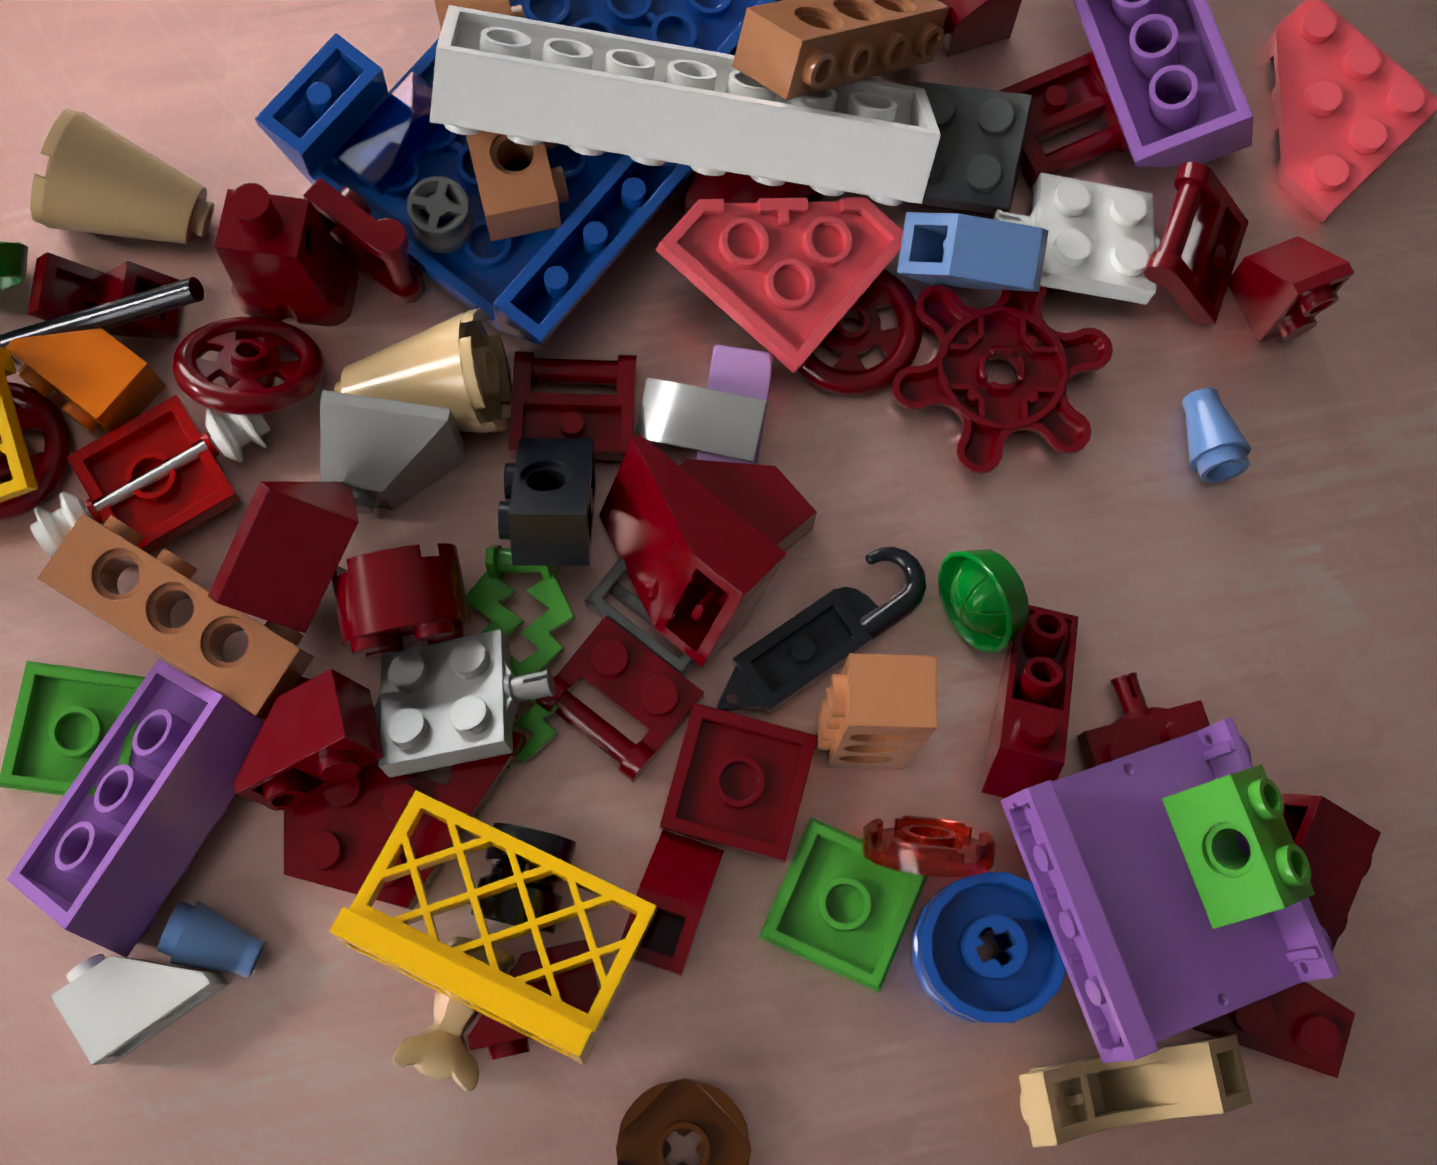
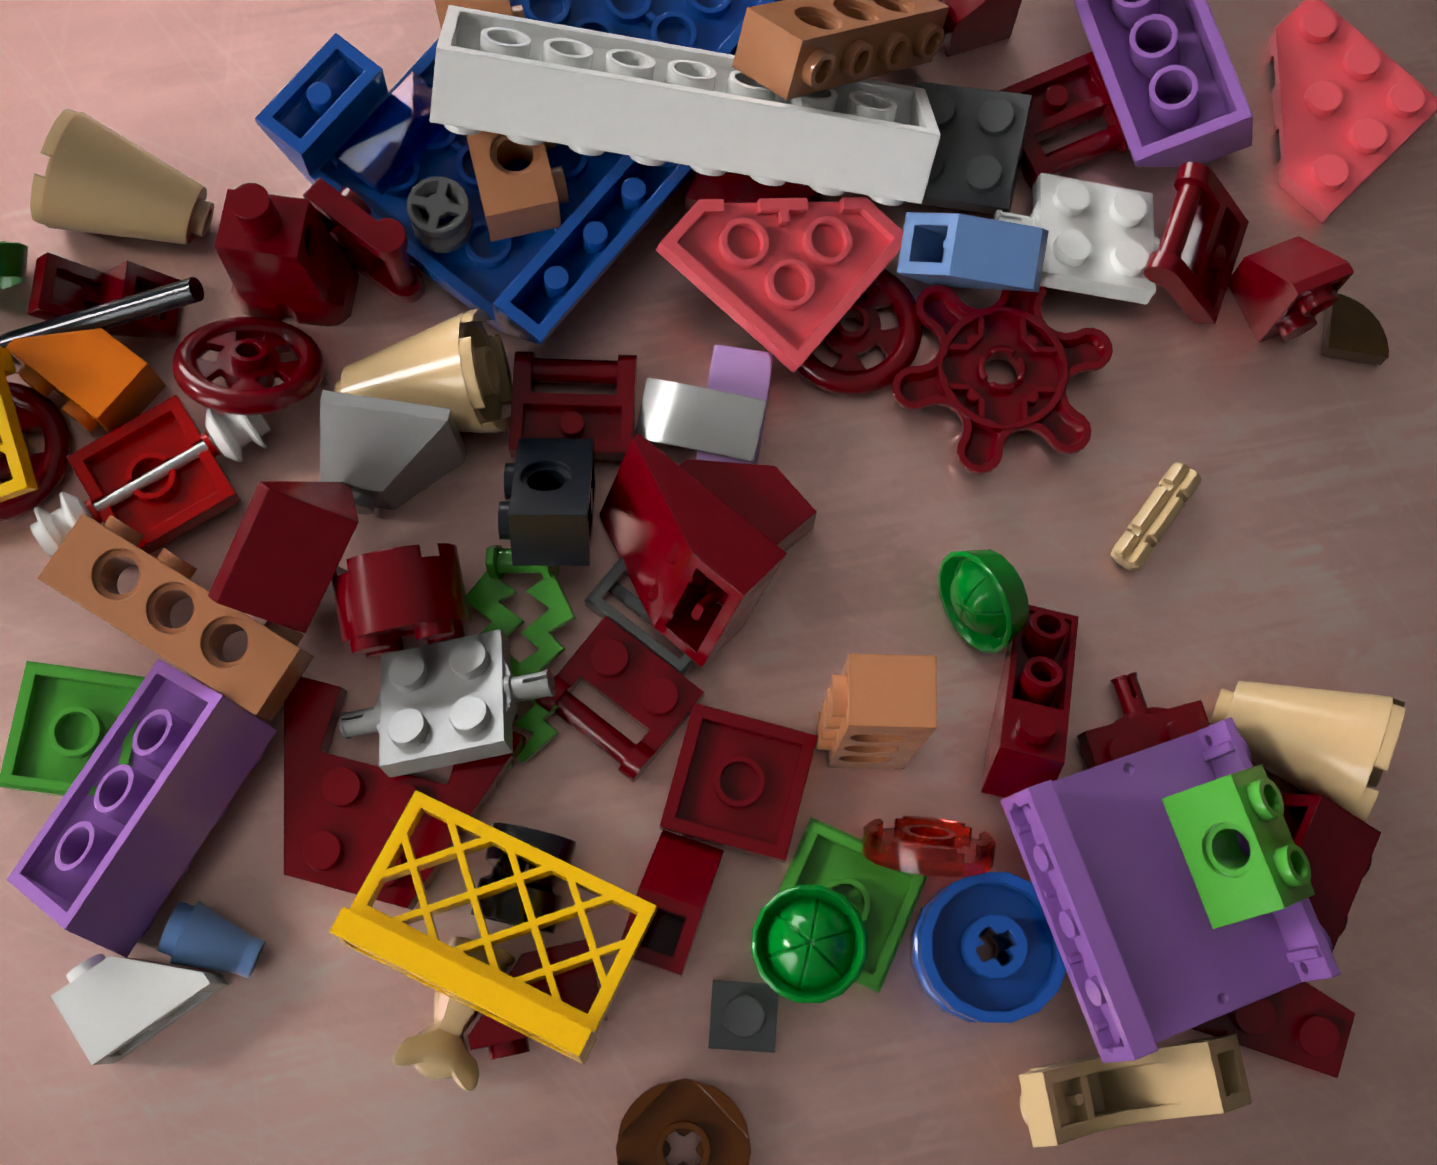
(309, 741): dark red slope -> none
(743, 1016): none -> dark grey plate
(809, 944): none -> green hat
(820, 638): black plate -> none
(1155, 516): none -> tan axle
(1214, 440): medium blue cone -> none
(1317, 737): none -> tan cone
(1353, 333): none -> dark brown tile

